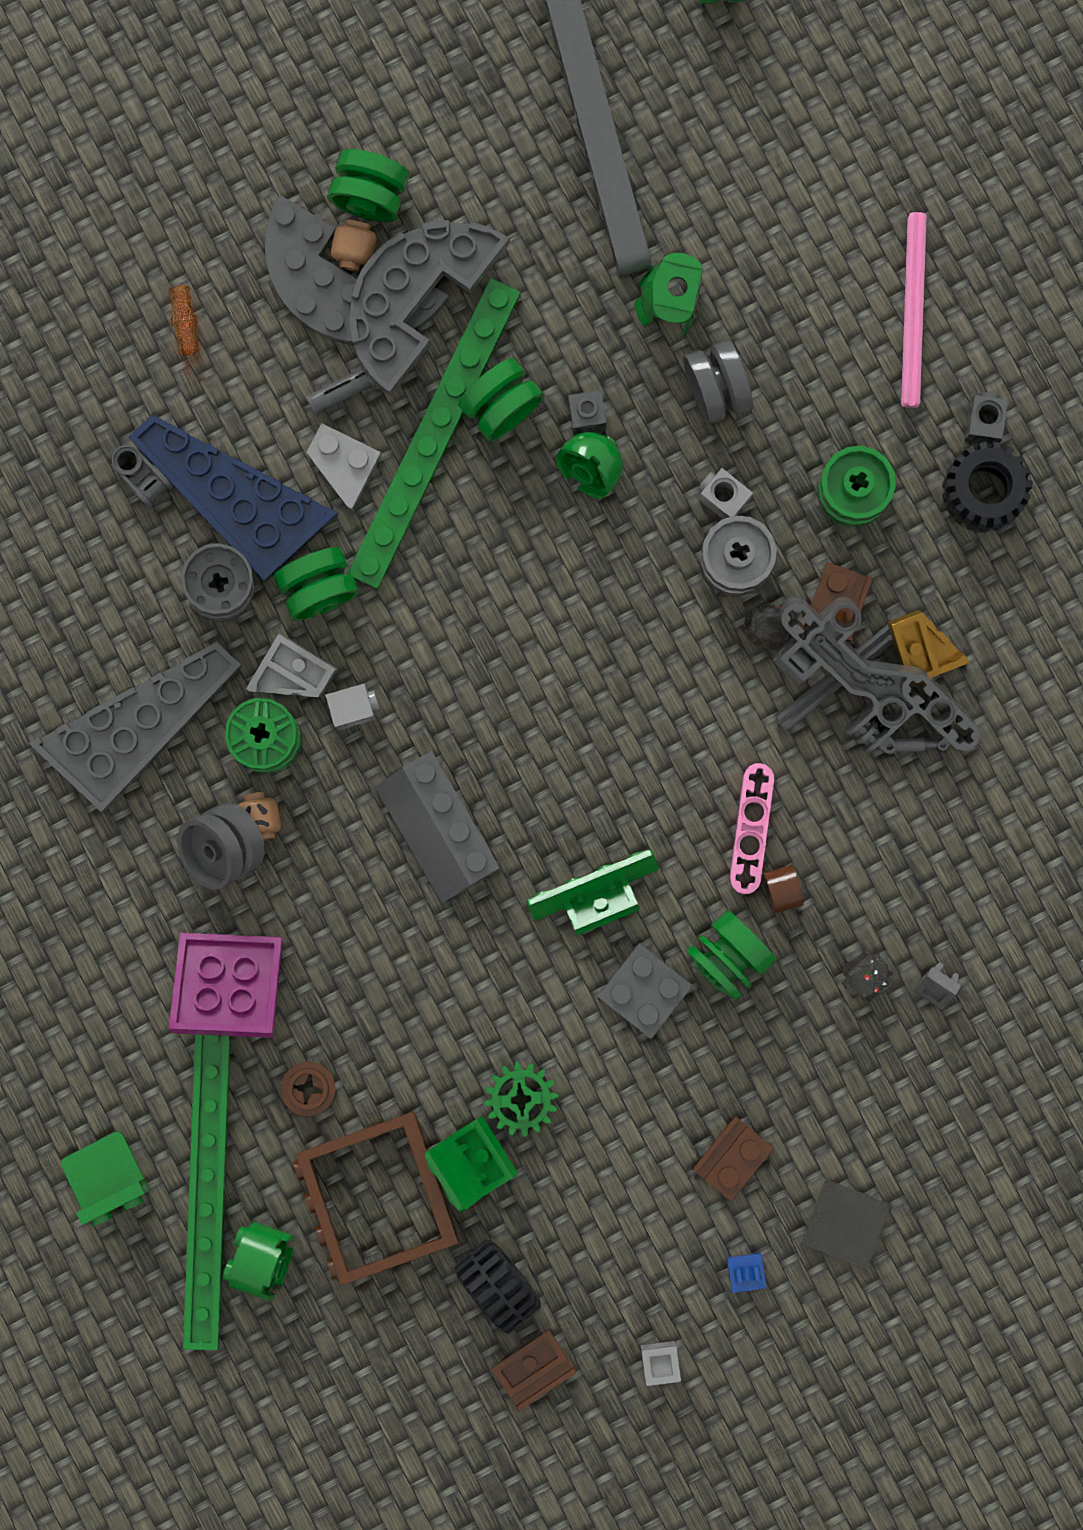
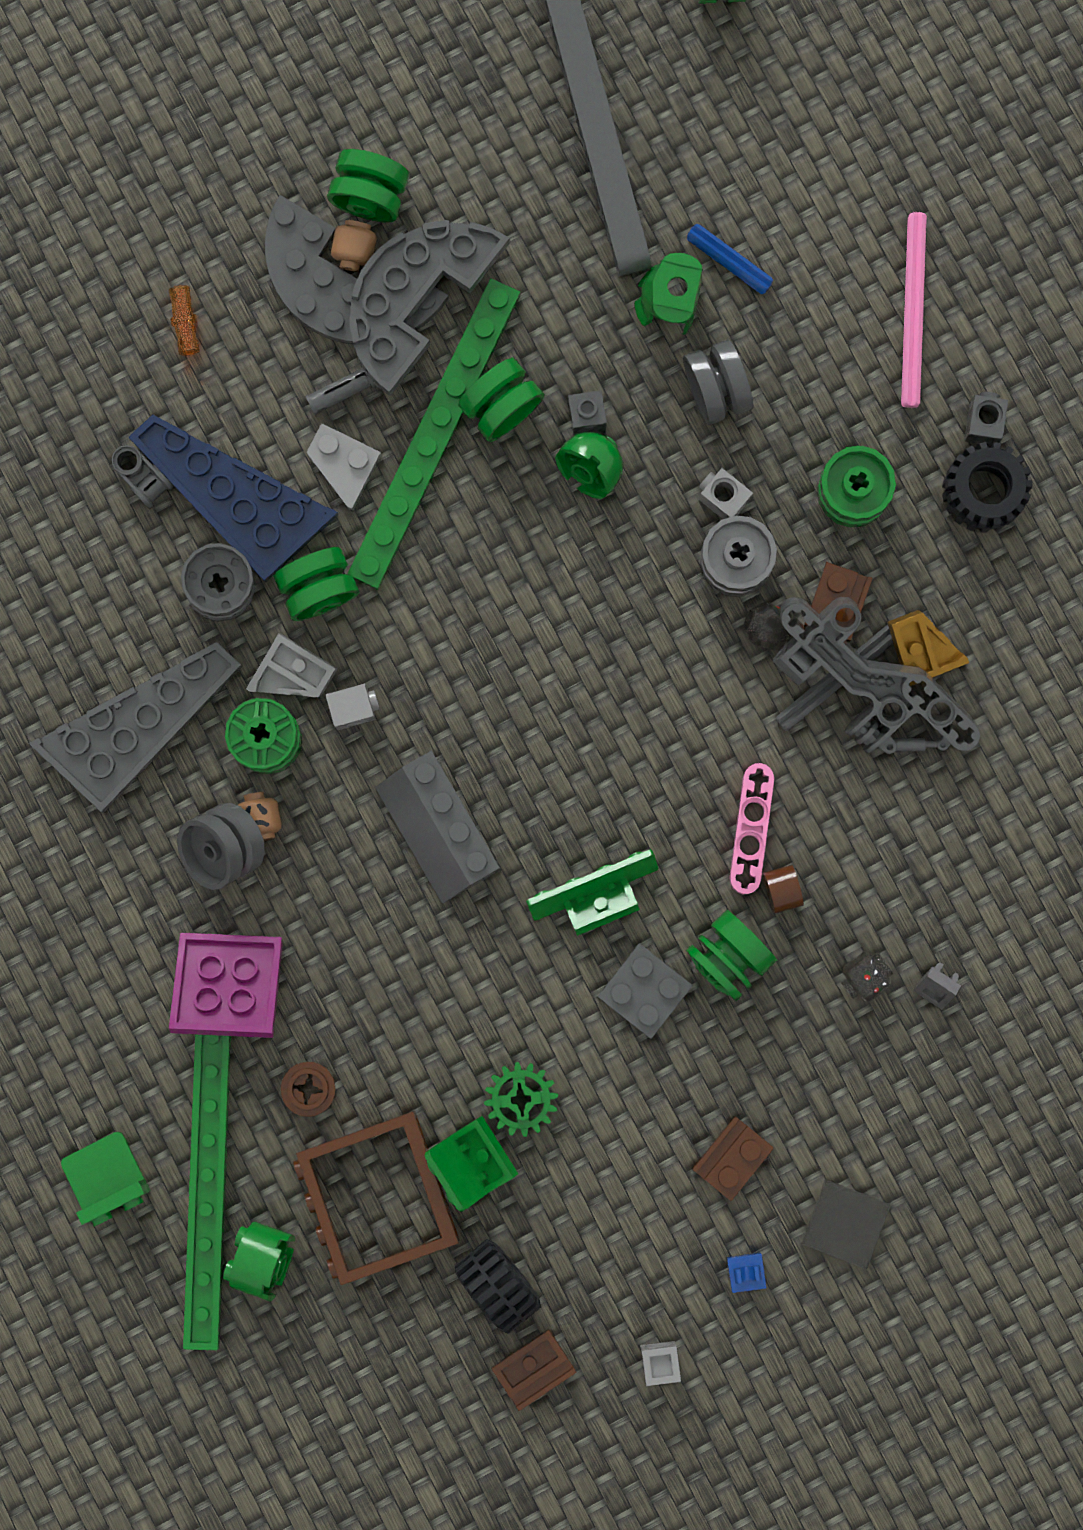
(729, 259): none -> blue axle

